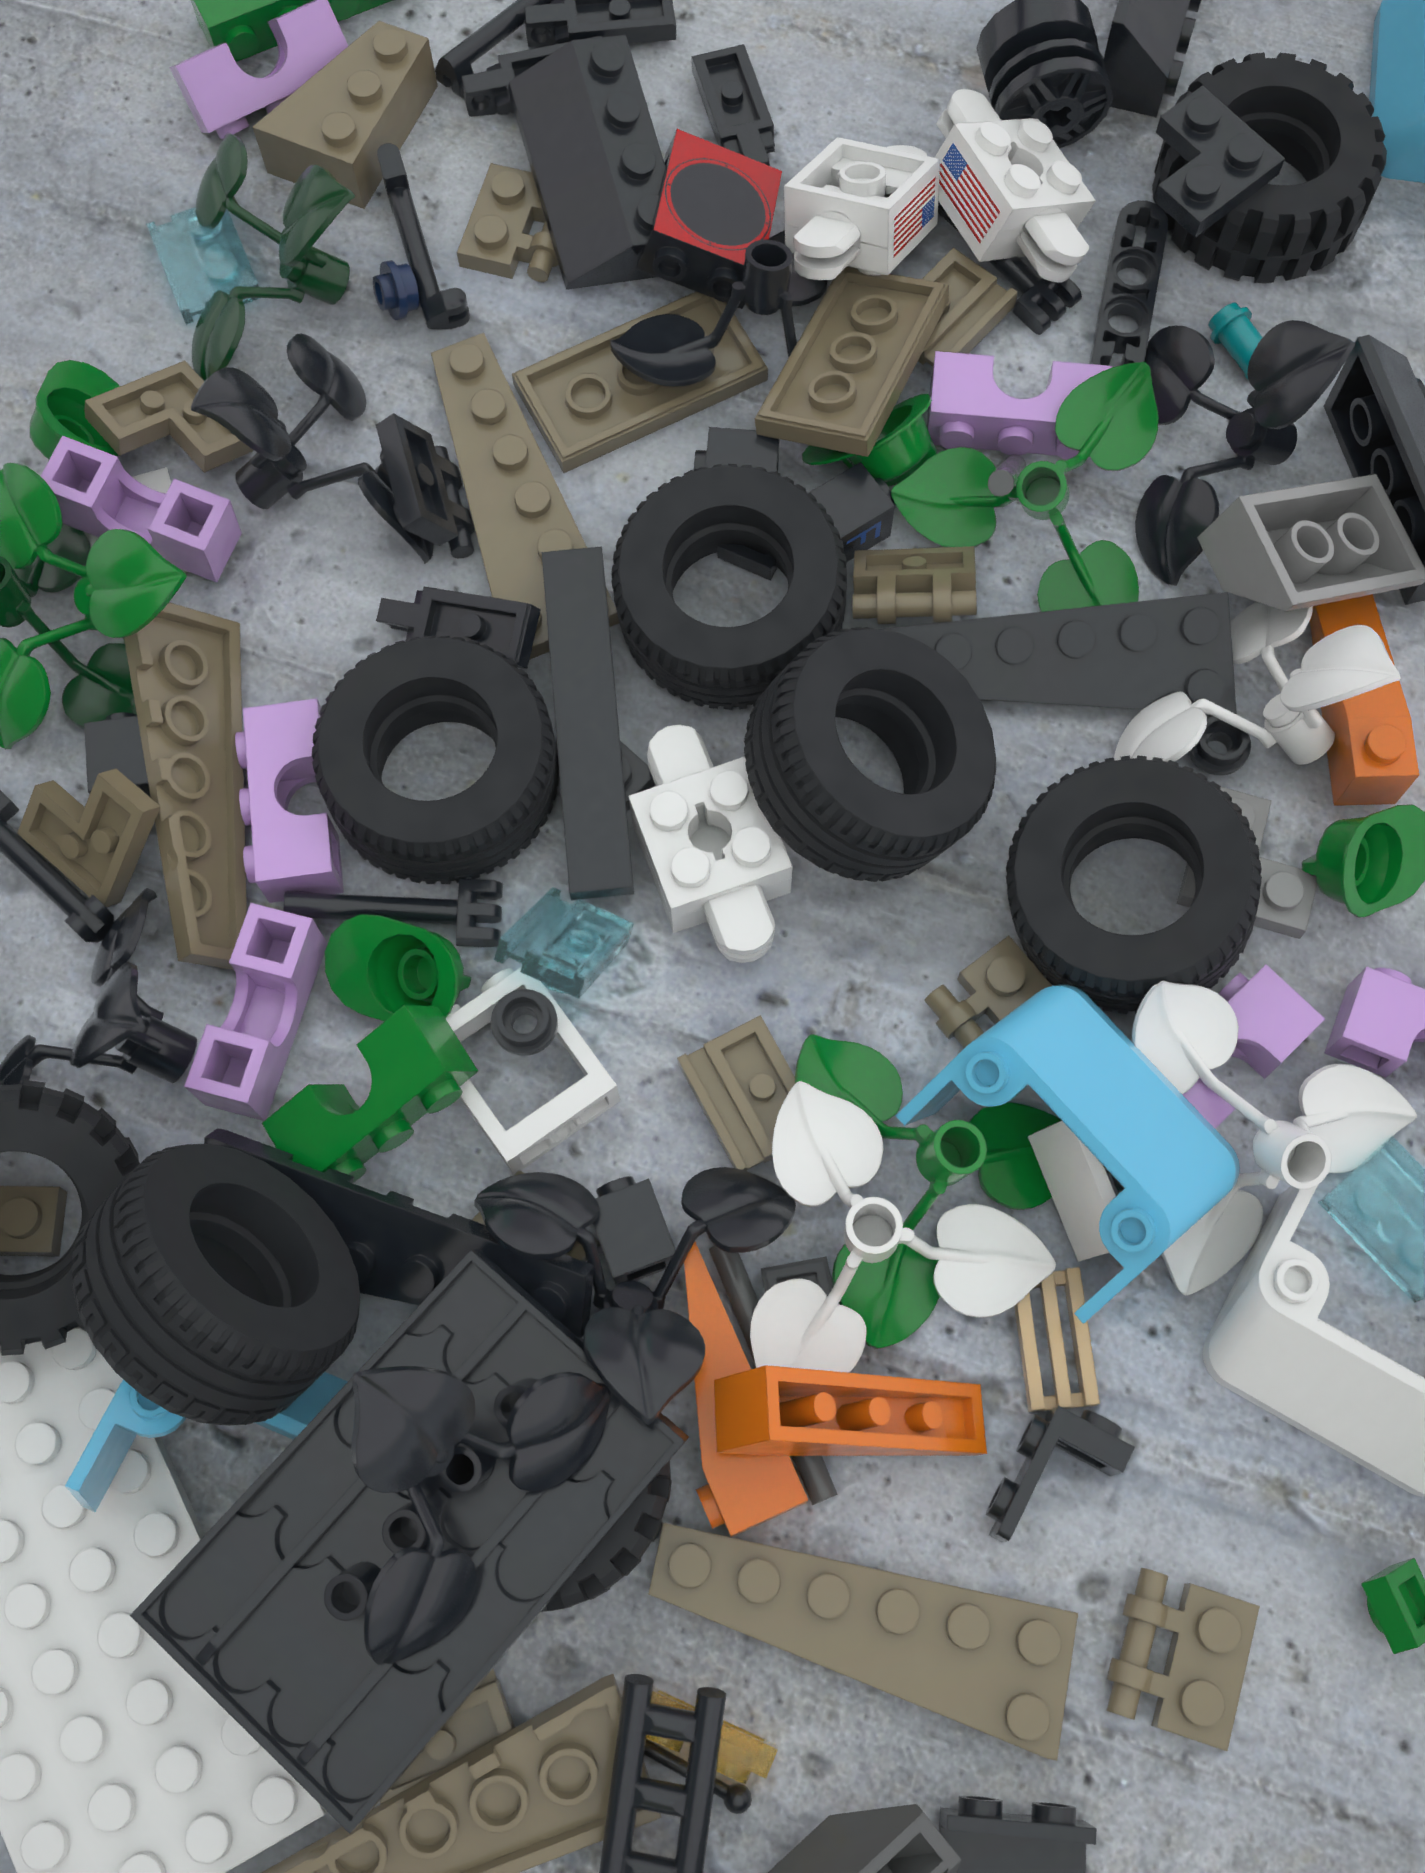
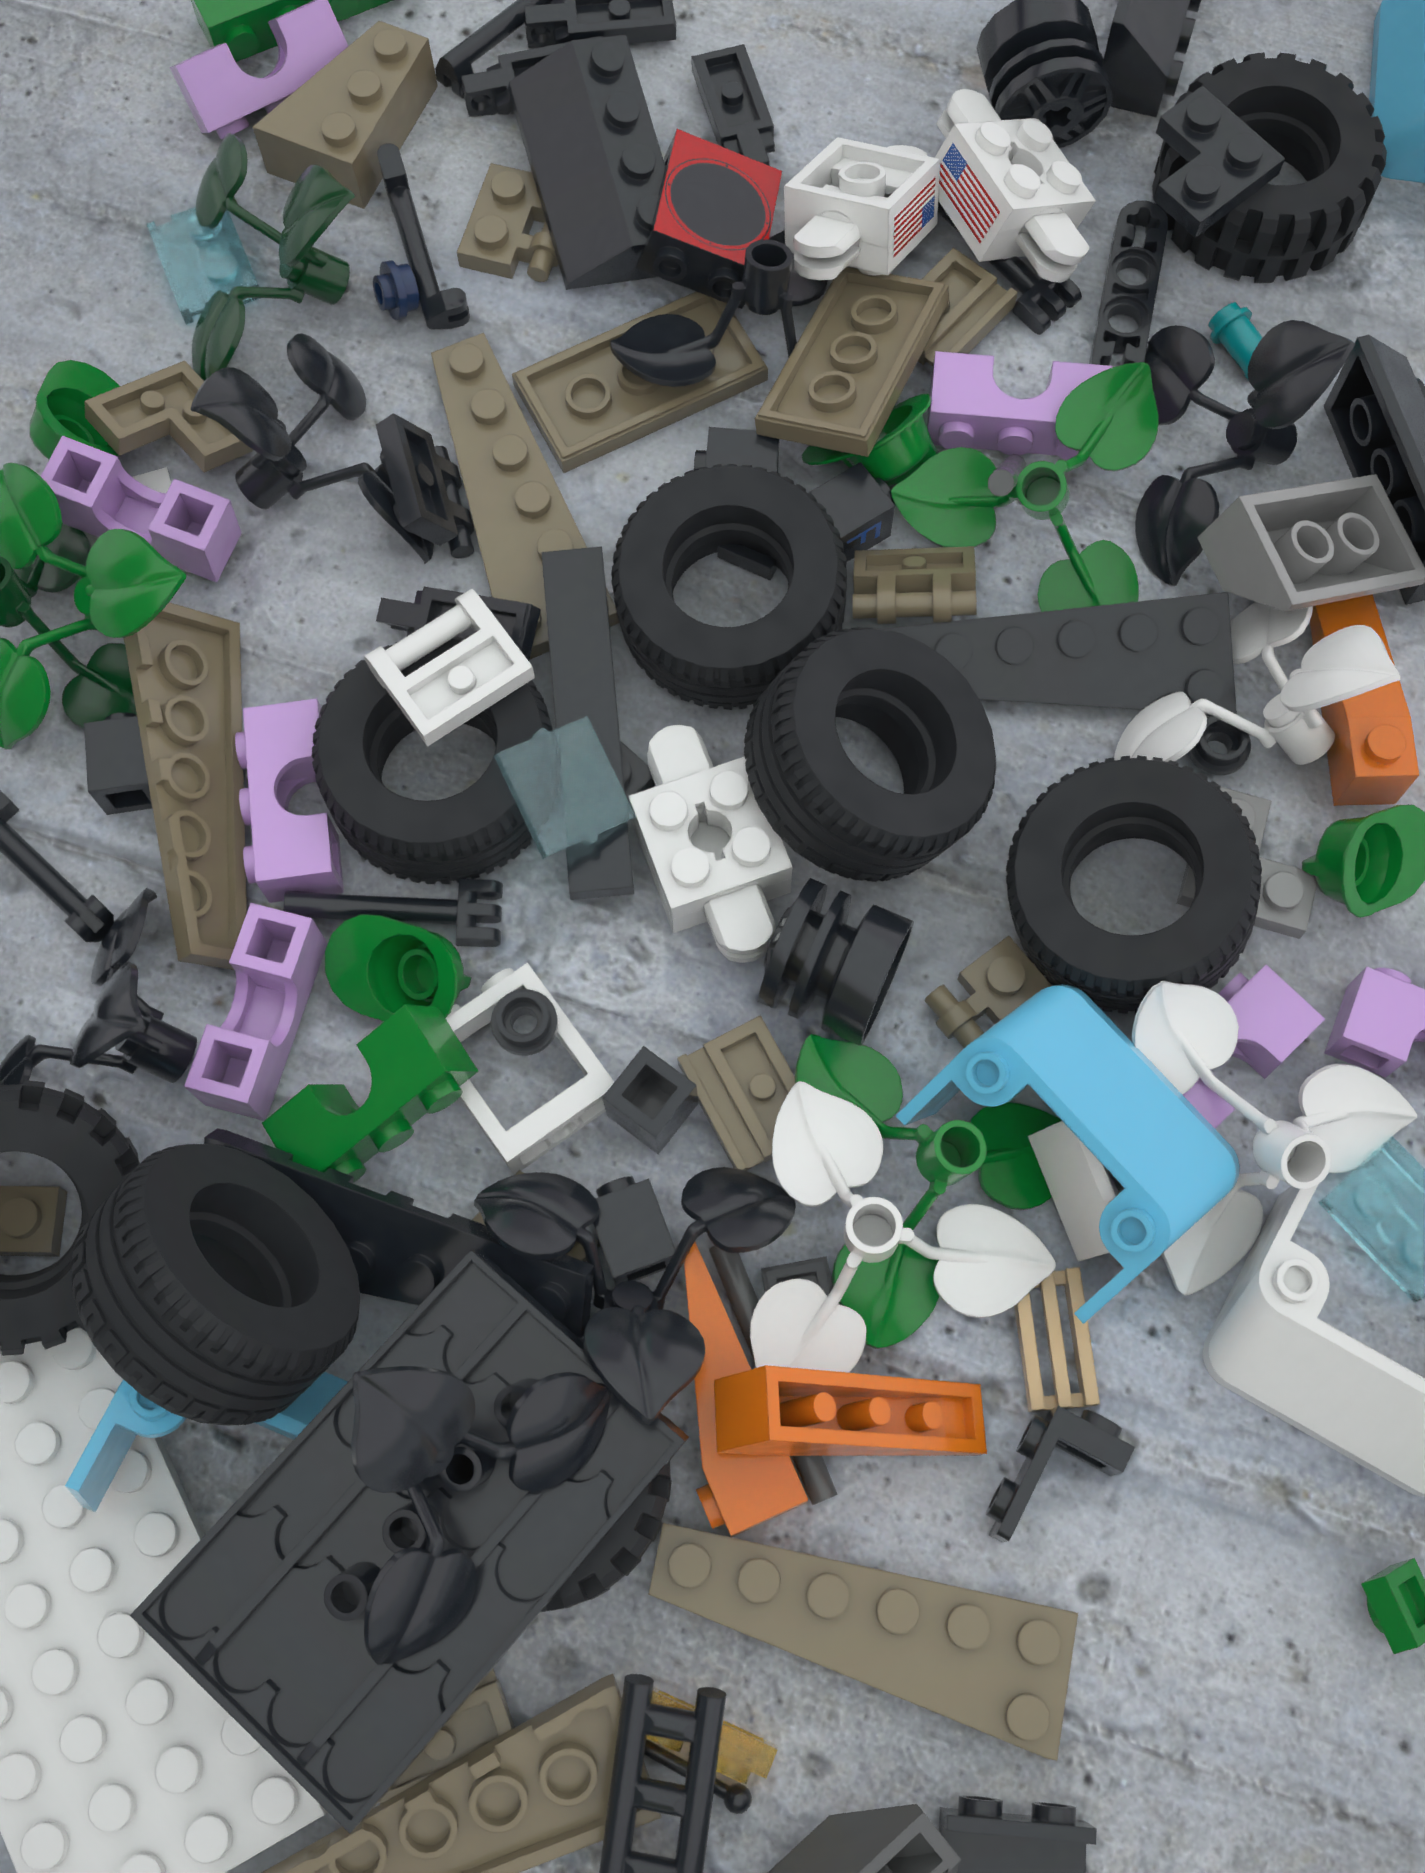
(96, 842): dark tan plate -> none
(457, 681): none -> white plate
(564, 786): none -> clear light blue piece
(564, 943): clear light blue plate -> none
(650, 1100): none -> black brick
(834, 961): none -> black wheel
(1203, 1663): dark tan plate -> none

